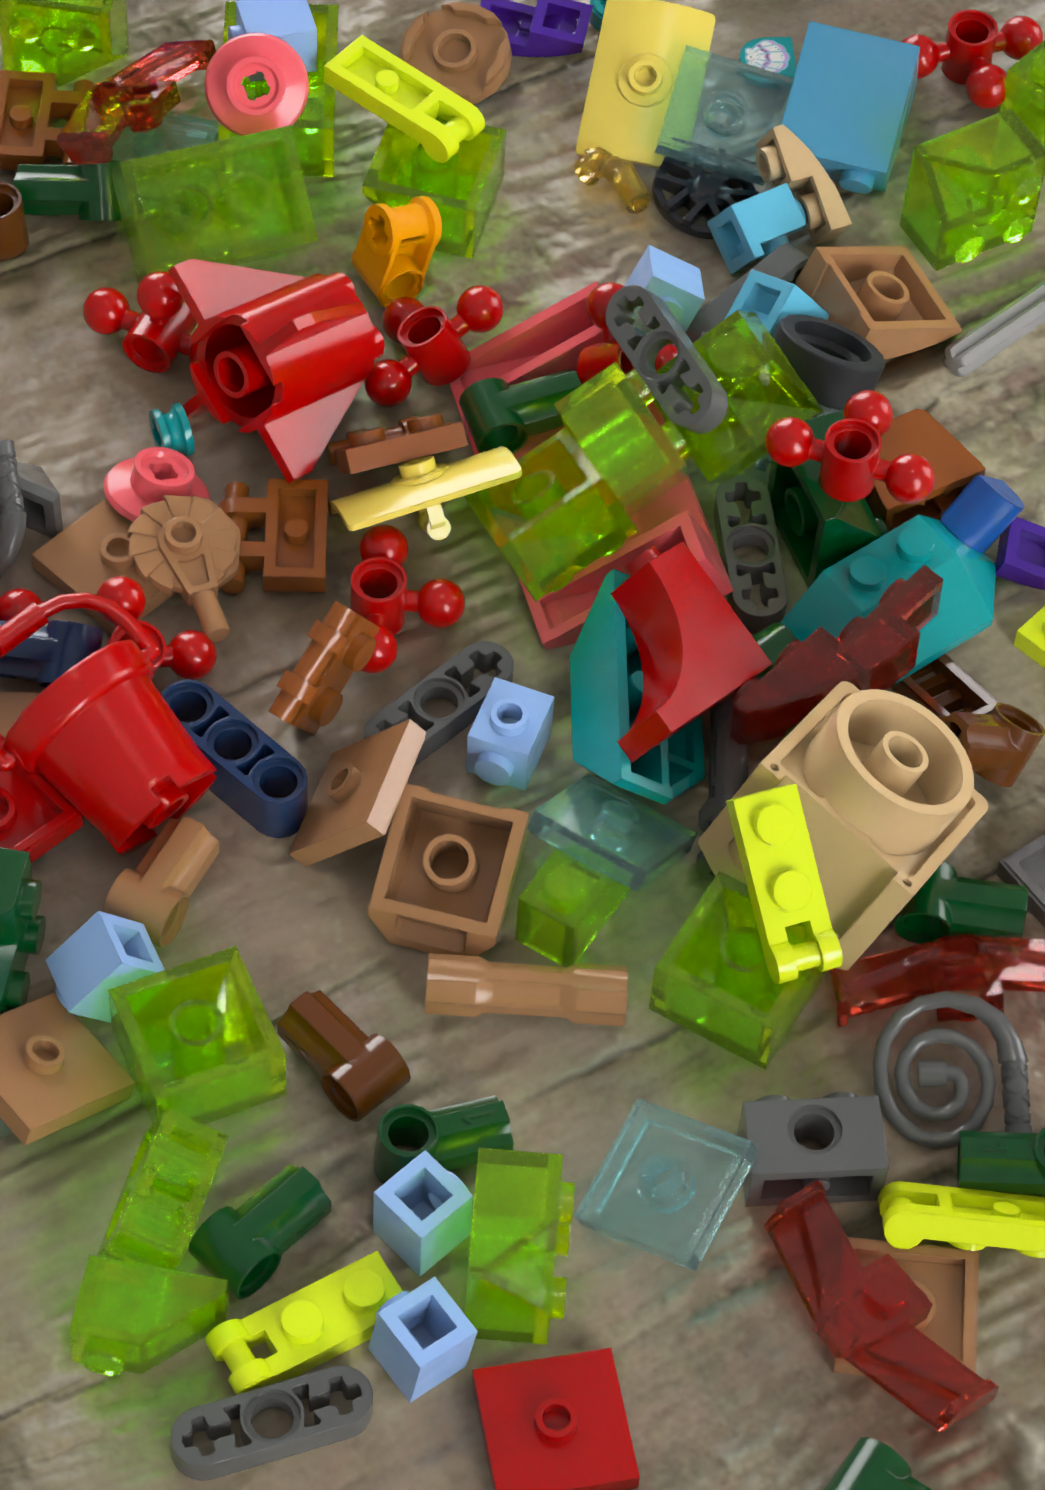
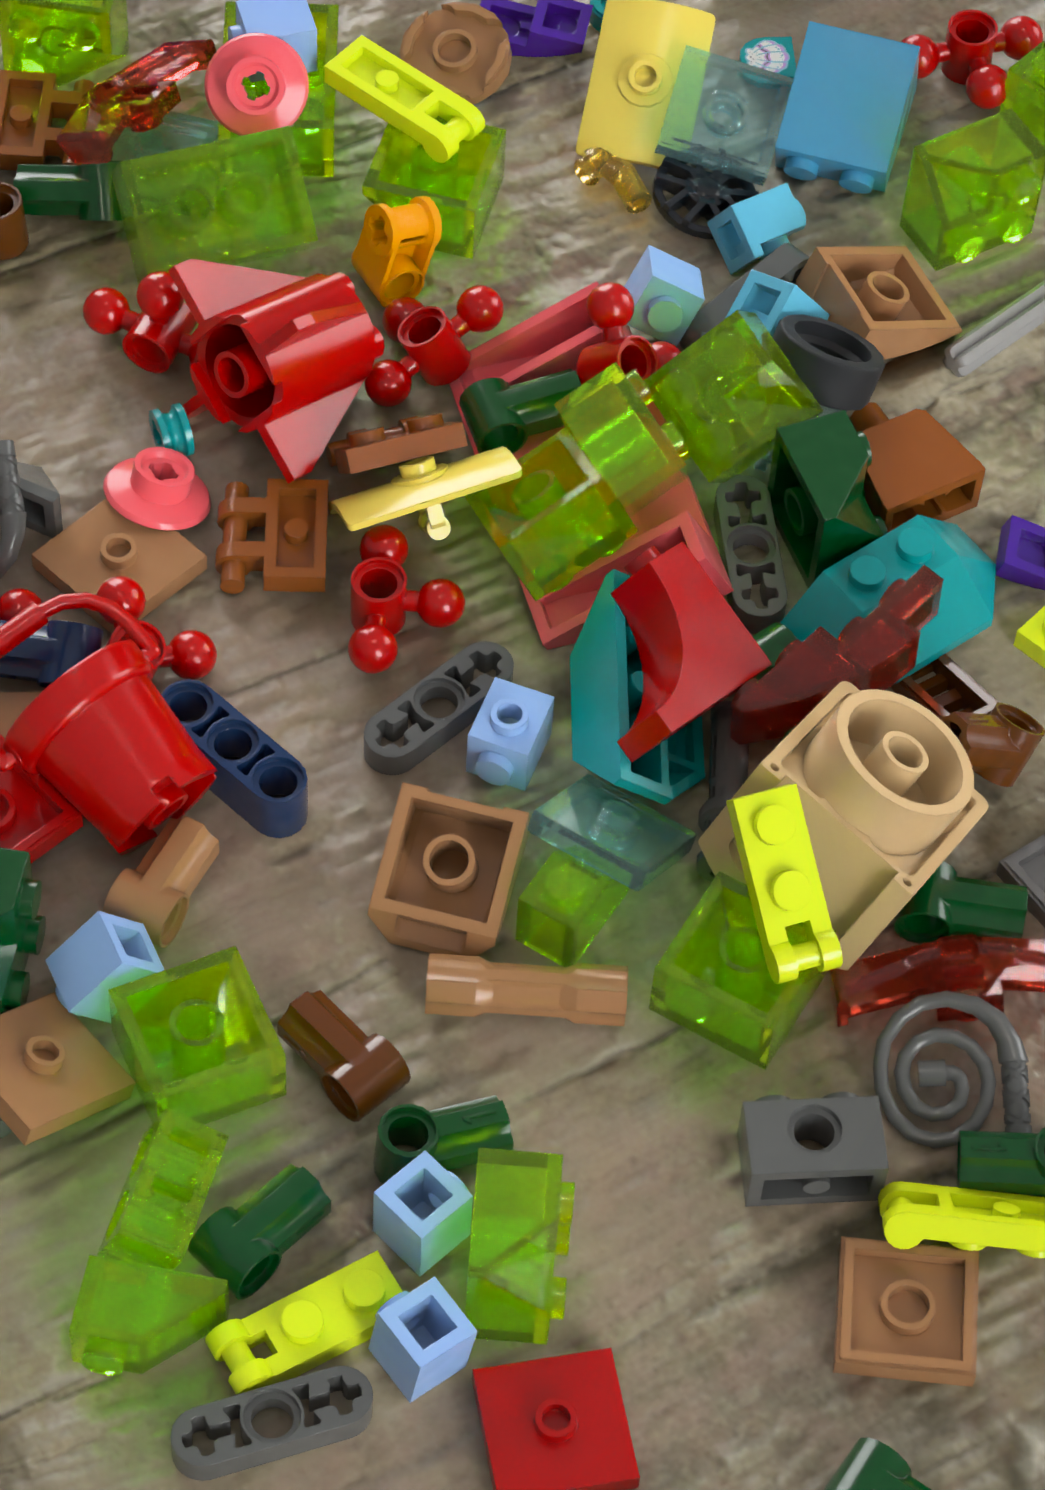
(189, 550): medium nougat piece -> none
(313, 690): dark orange plate -> none
(358, 793): medium nougat plate -> none
(666, 1184): clear light blue plate -> none
(689, 366): dark grey beam -> none
(788, 160): tan slope -> none
(852, 452): red piece -> none
(871, 1313): clear red plate -> none
(982, 512): blue brick -> none

